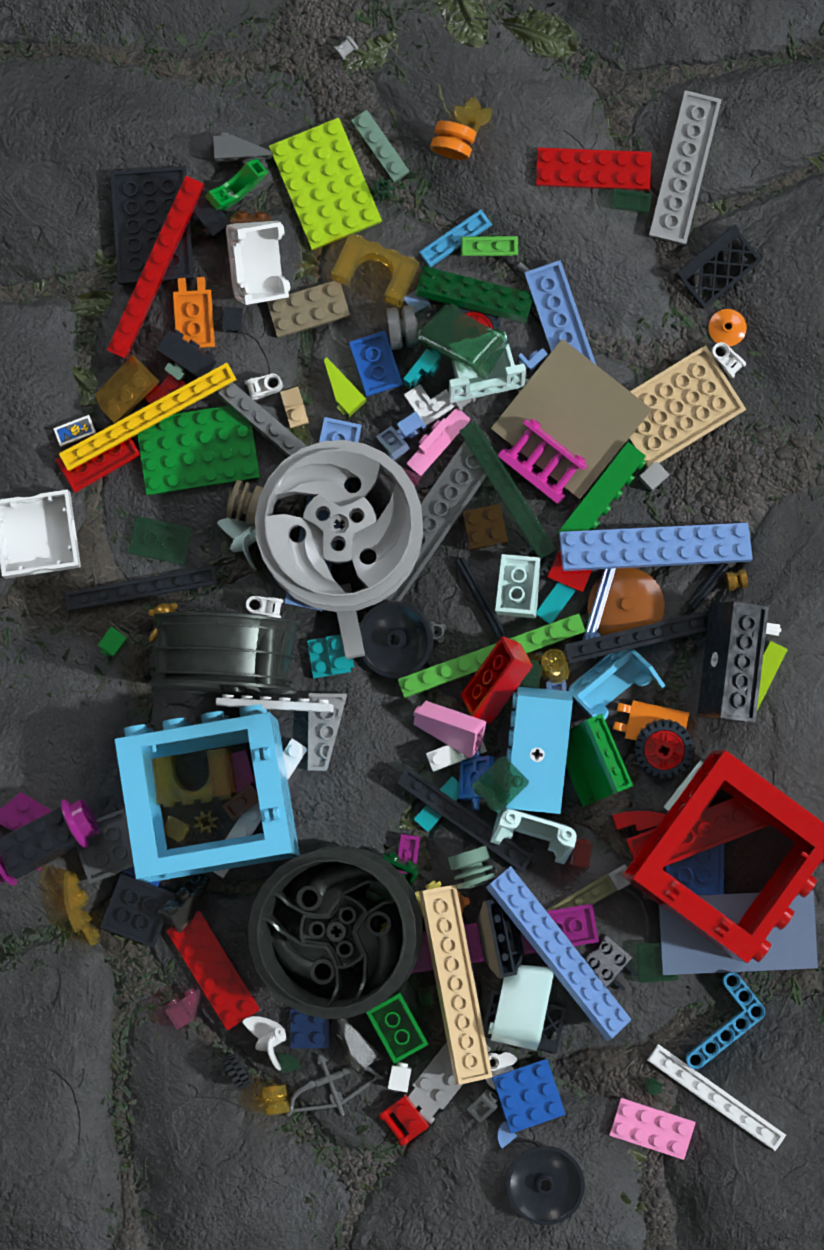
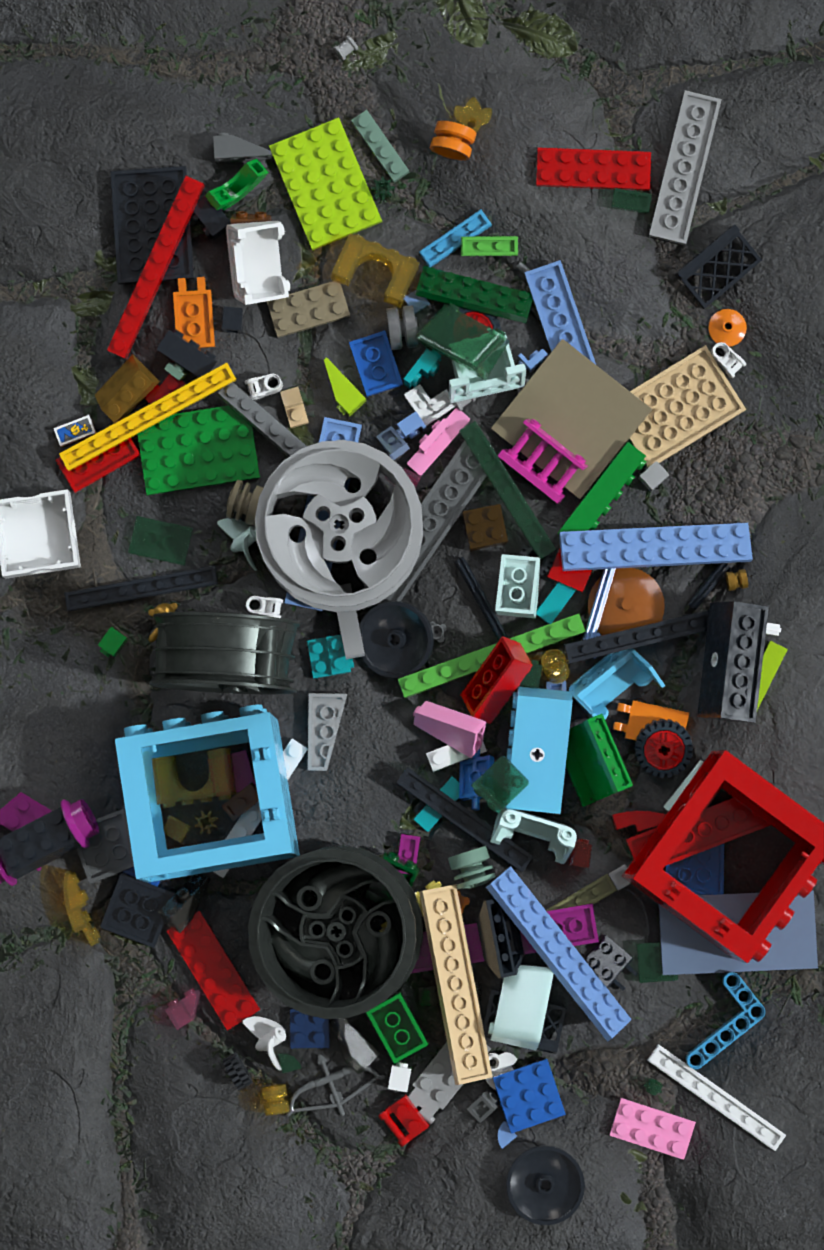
(282, 704): white plate -> none

